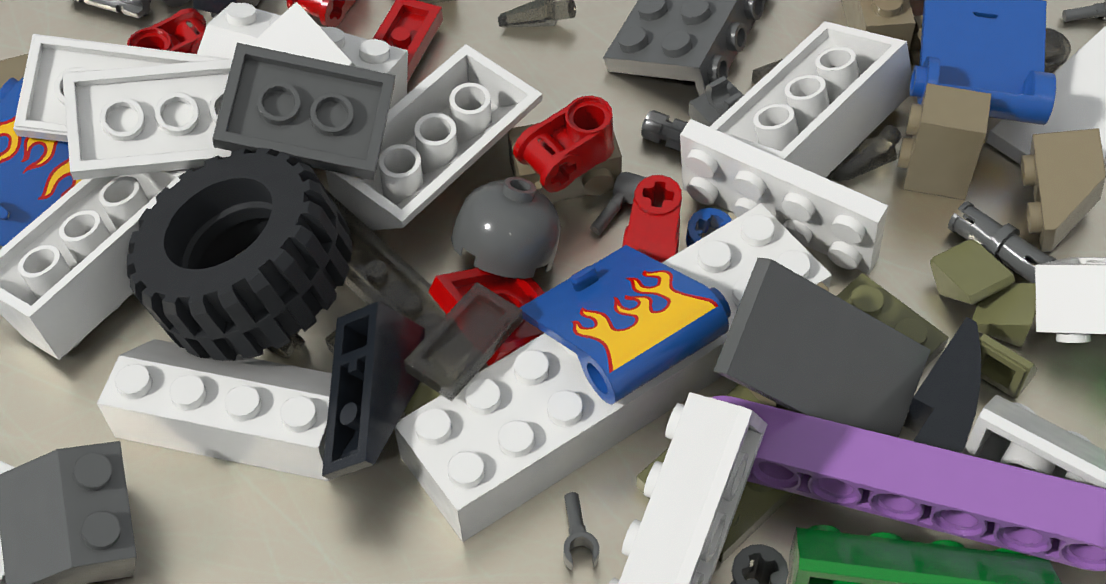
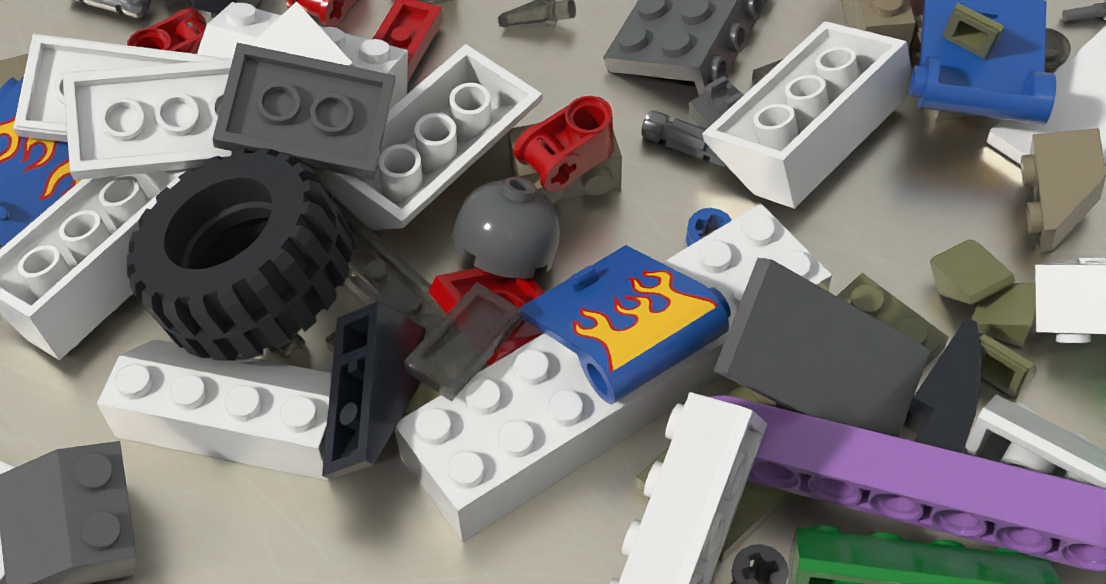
(577, 531): dark grey hand -> none
(622, 192): dark grey hand -> none
(655, 218): red piece -> none
(809, 206): white plate -> none
(869, 155): clear smoke bar -> none
(945, 140): dark tan brick -> none
(973, 31): none -> olive slope
(999, 240): dark grey pin -> none

